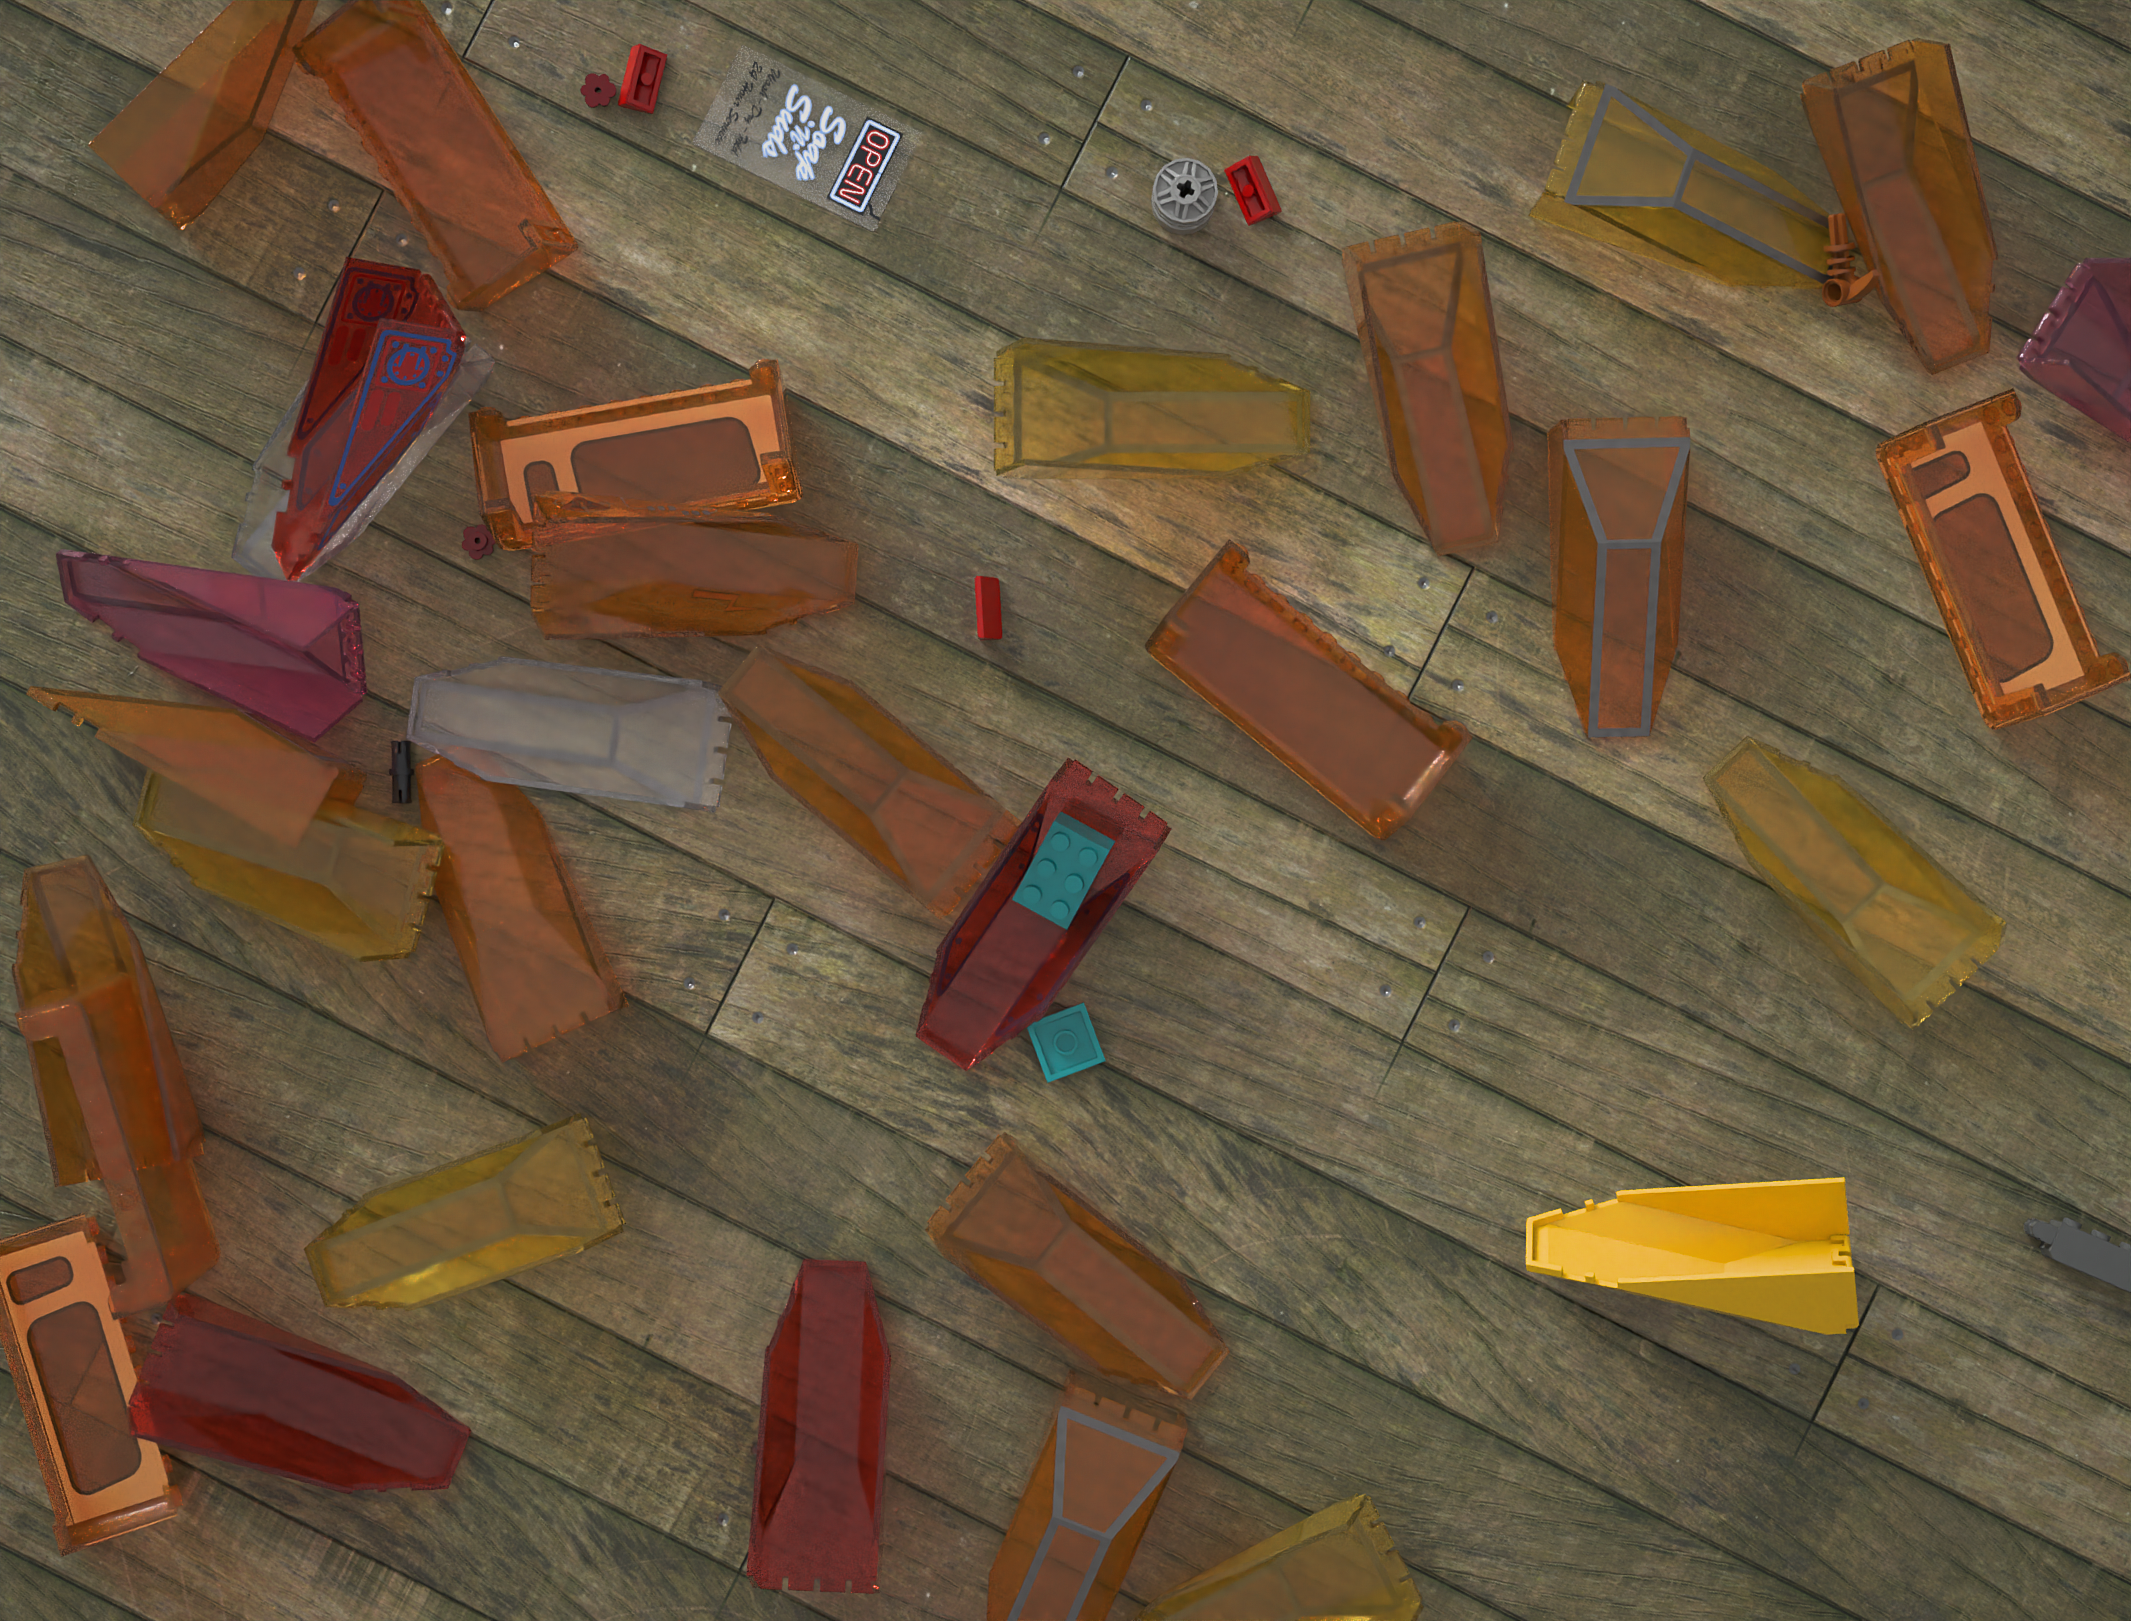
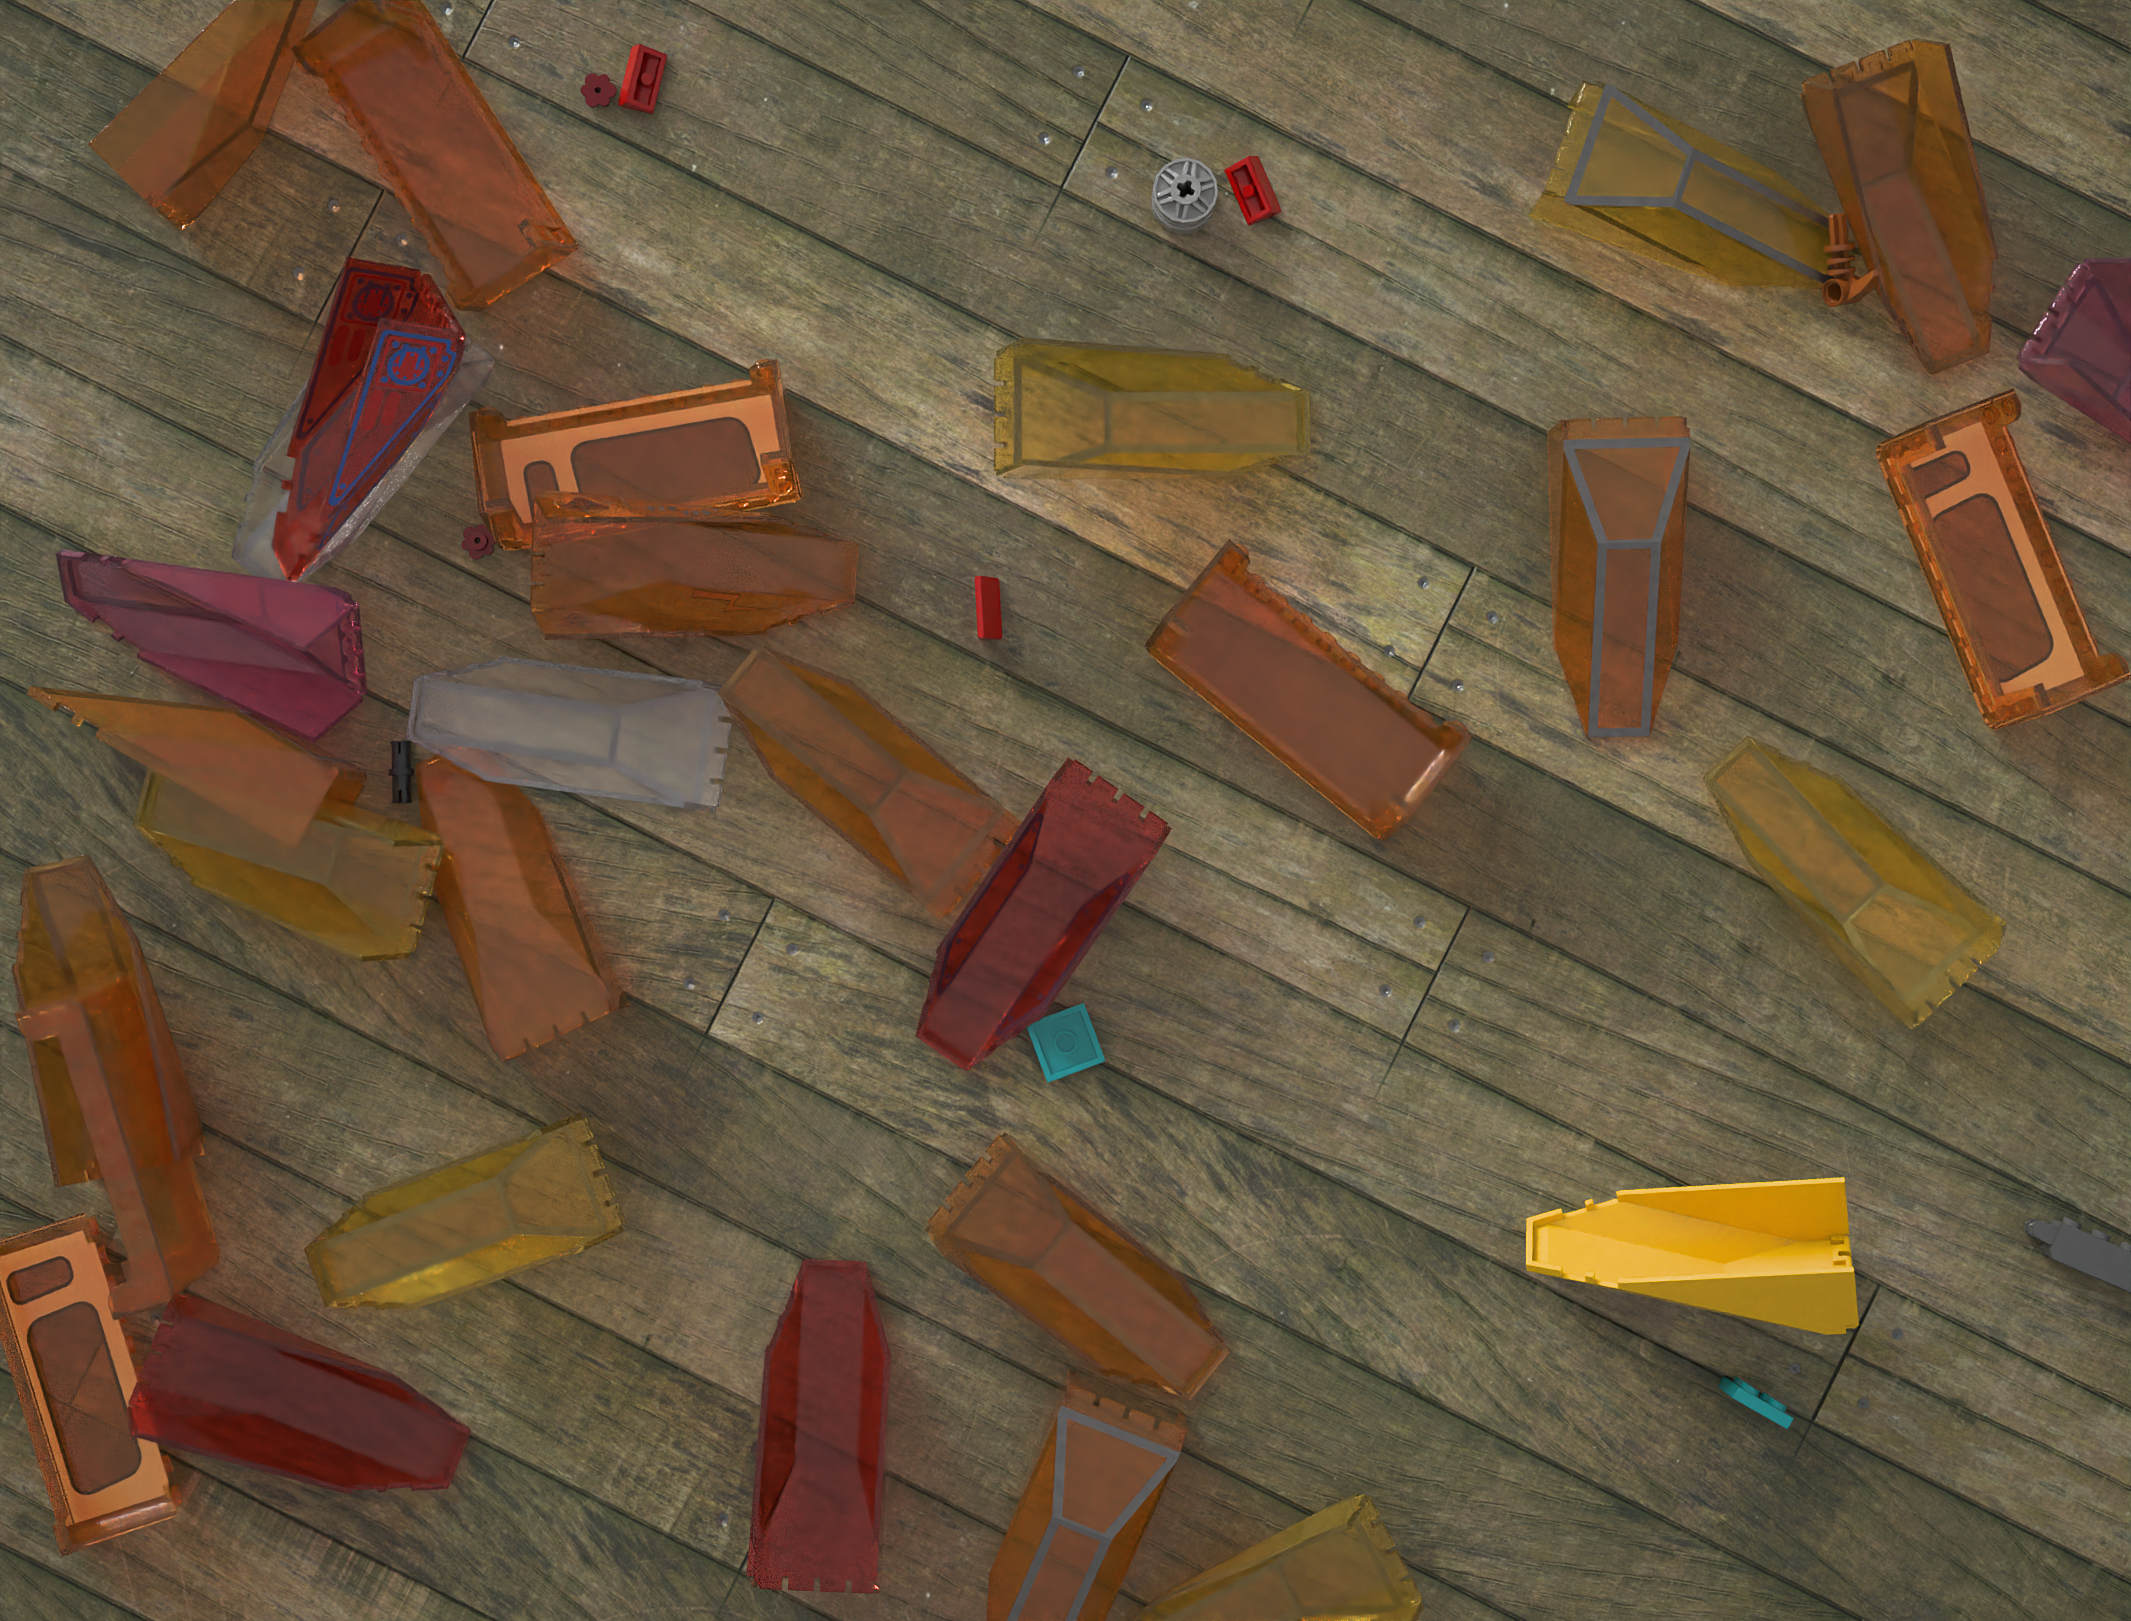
(807, 138): clear piece -> none
(1063, 870): teal brick -> none
(1435, 378): clear orange windscreen -> none
(1763, 1404): none -> teal plate

